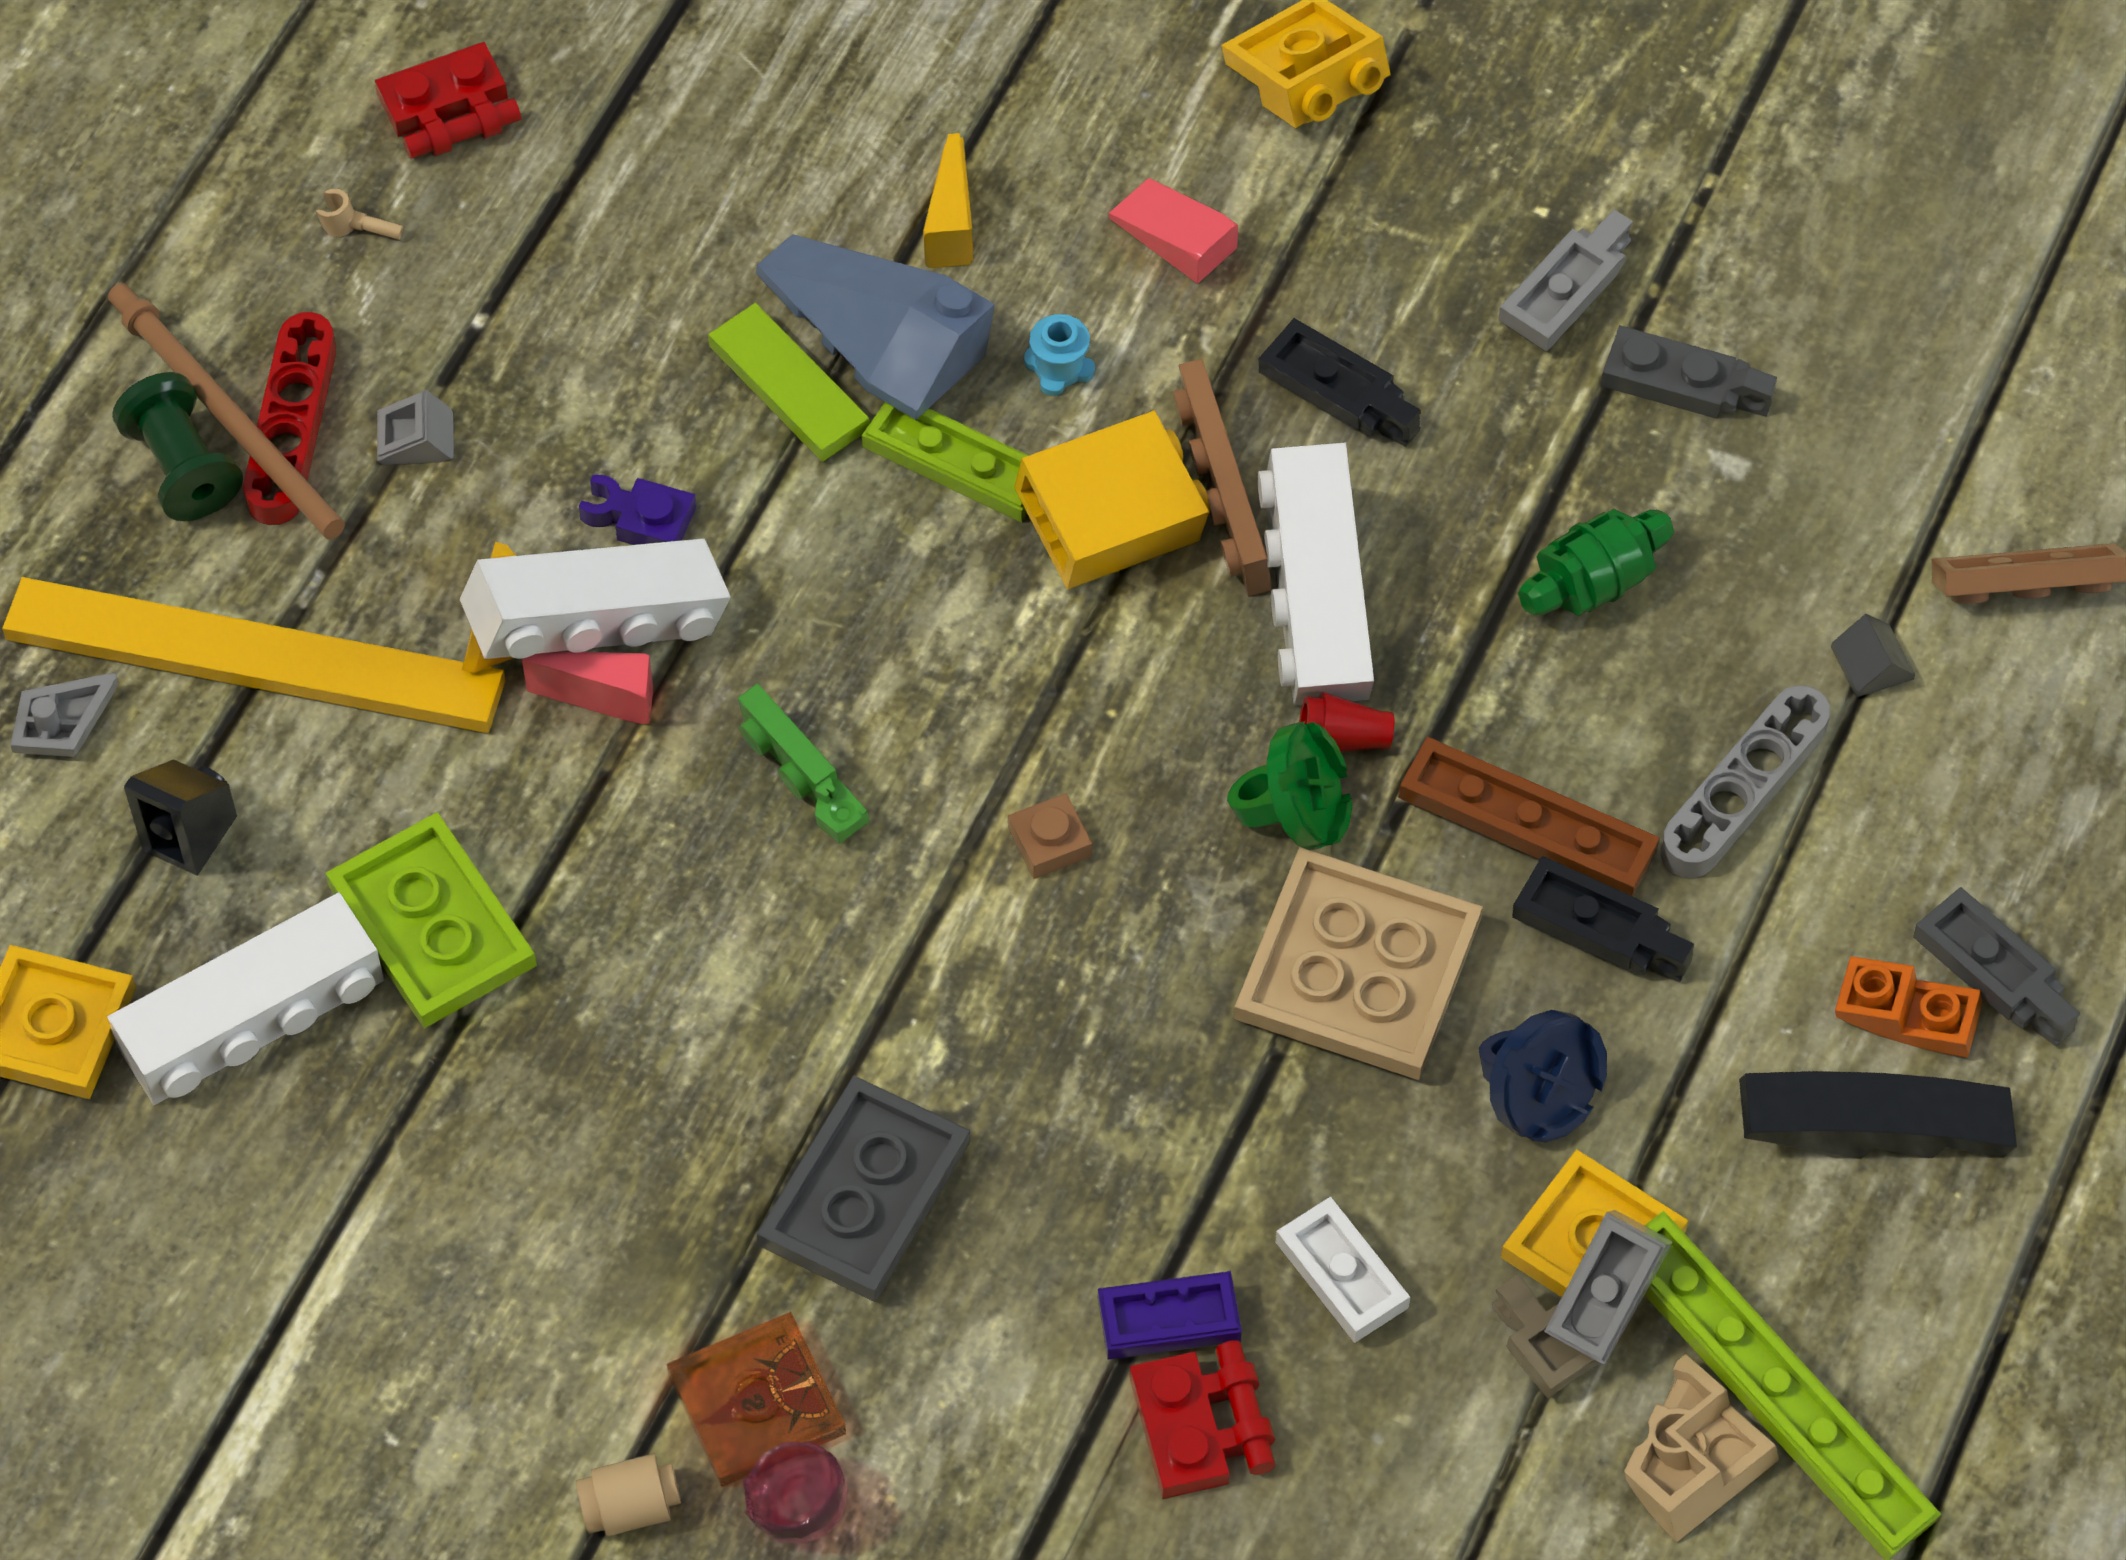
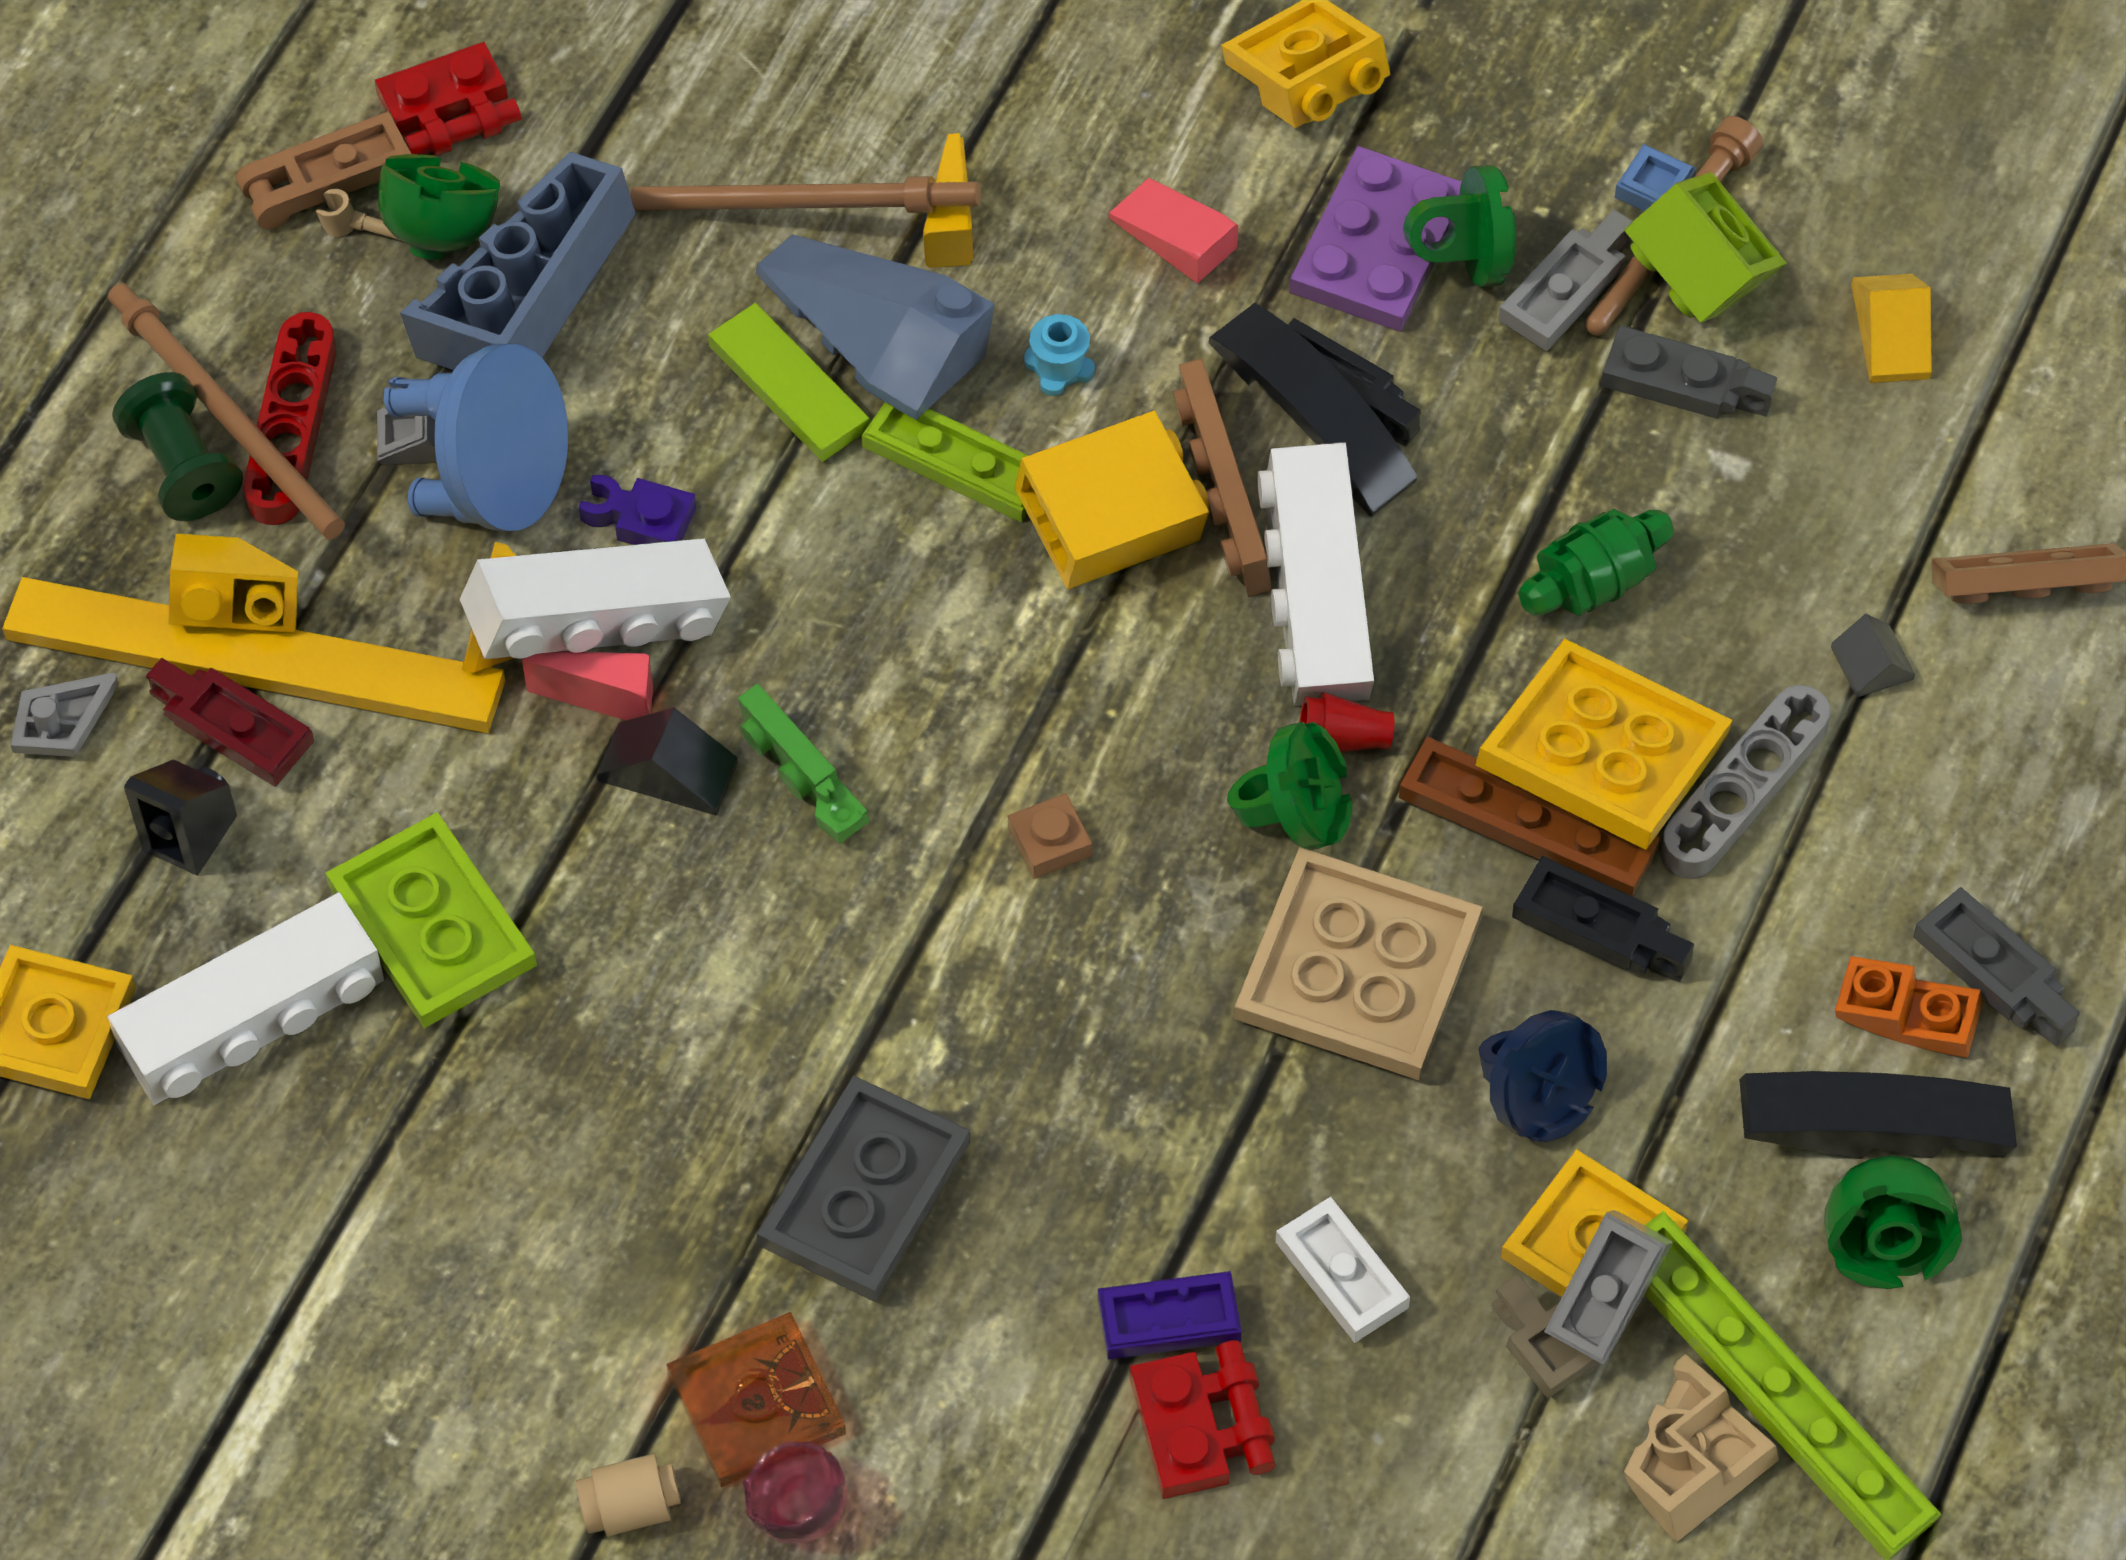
(230, 585): none -> yellow slope
(231, 720): none -> dark red hinge
(337, 160): none -> medium nougat plate
(434, 205): none -> green cylinder
(495, 437): none -> medium blue piece
(527, 269): none -> sand blue wedge
(669, 760): none -> black slope
(917, 195): none -> medium nougat bar
(1318, 401): none -> black slope
(1359, 246): none -> medium lavender plate
(1478, 229): none -> green tile
(1604, 743): none -> yellow plate
(1650, 177): none -> medium blue tile
(1703, 247): none -> lime slope
(1731, 147): none -> medium nougat piece
(1891, 1222): none -> green cylinder
(1894, 326): none -> yellow slope

